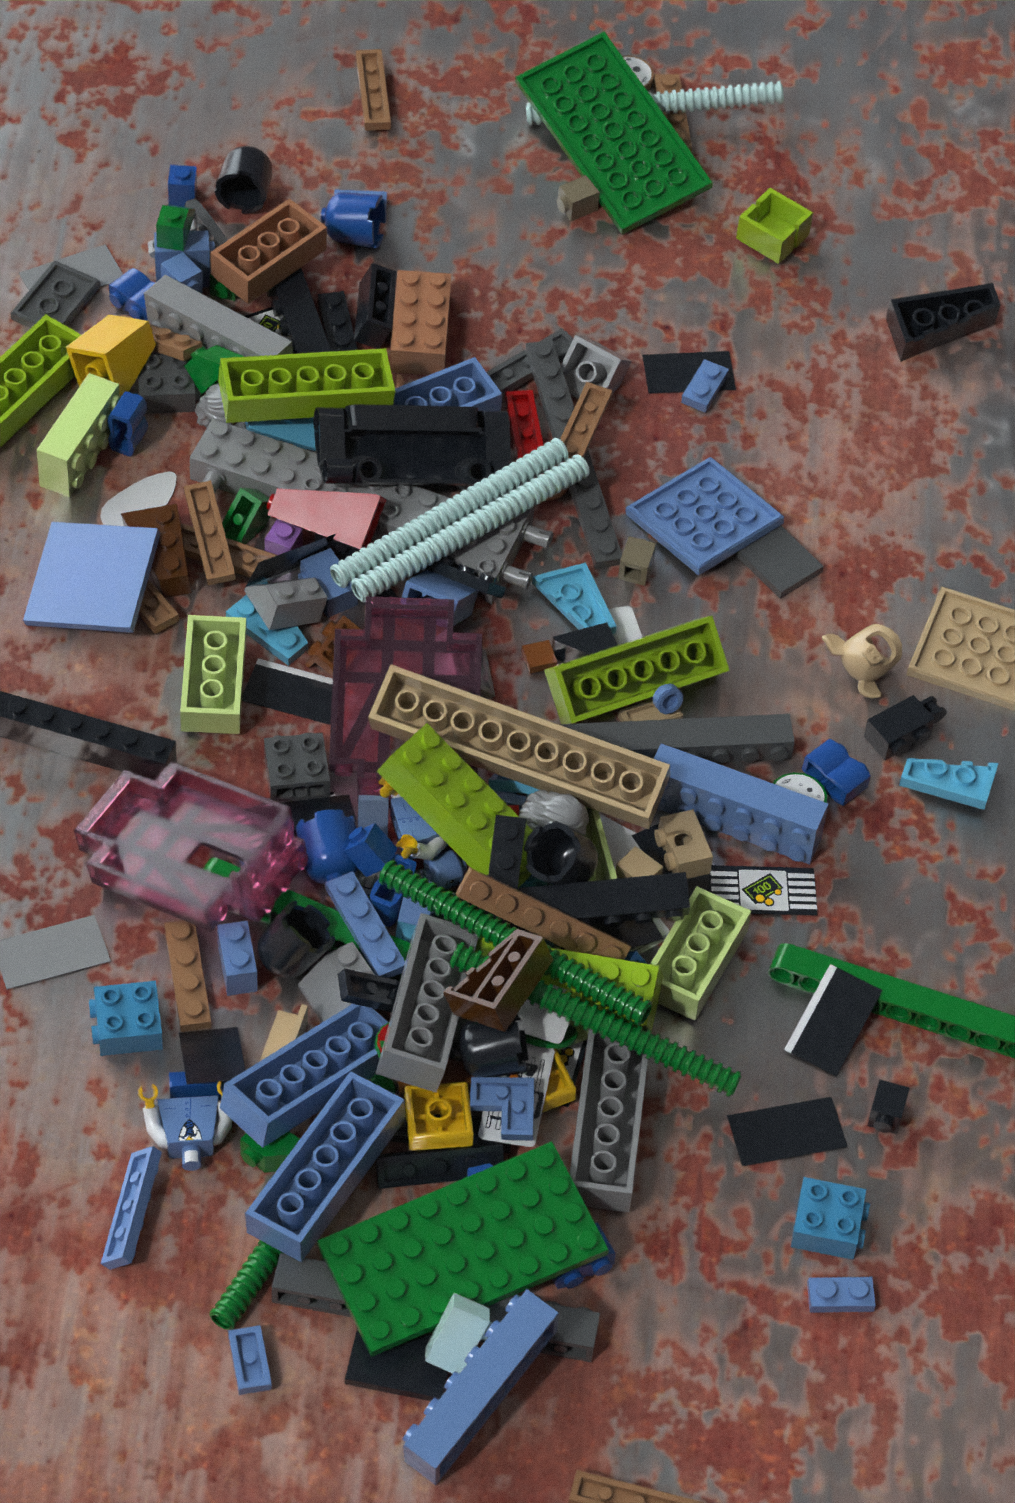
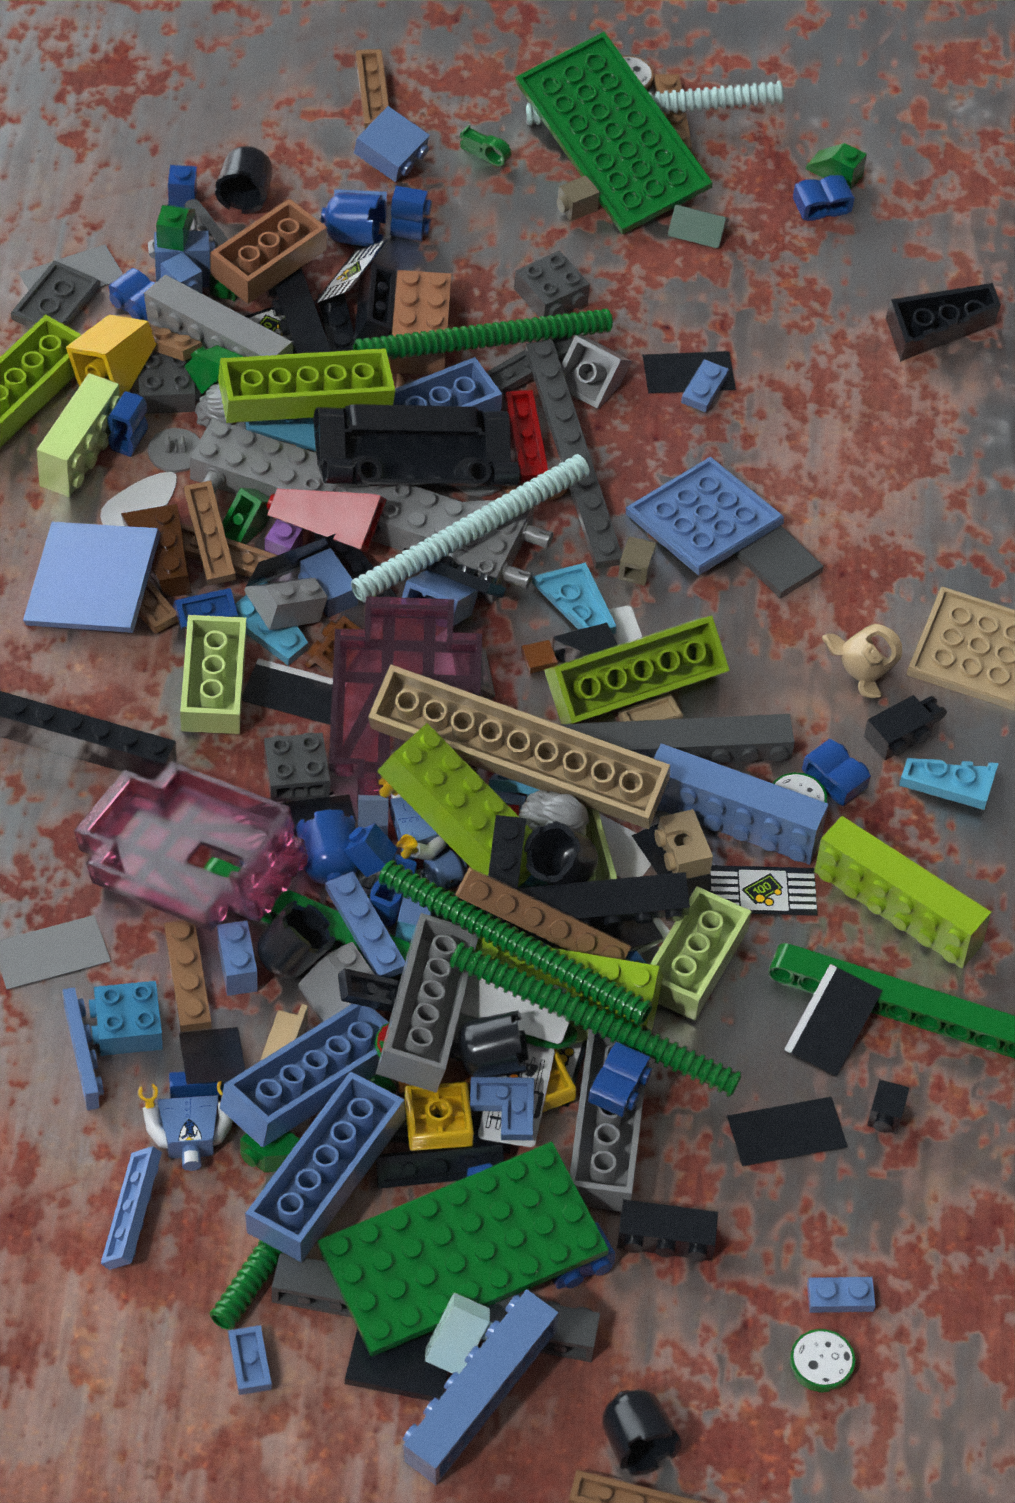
(85, 1059): none -> medium blue plate
(172, 449): none -> light grey piece
(208, 604): none -> blue panel
(350, 271): none -> sticker
(392, 144): none -> medium blue brick
(410, 213): none -> blue brick
(447, 513): light aqua piece -> none
(483, 145): none -> green piece
(491, 334): none -> green piece
(501, 983): reddish brown wedge -> none
(551, 285): none -> dark grey brick
(585, 419): medium nougat plate -> none
(620, 1079): none -> blue brick
(637, 864): tan brick -> none
(639, 1431): none -> black cylinder
(667, 698): medium blue tile -> none
(667, 1230): none -> black brick
(697, 226): none -> sand green panel
(774, 225): lime piece -> none
(822, 1360): none -> white tile
(823, 197): none -> blue brick
(830, 1218): dark azure brick -> none
(839, 160): none -> green slope
(902, 892): none -> lime brick

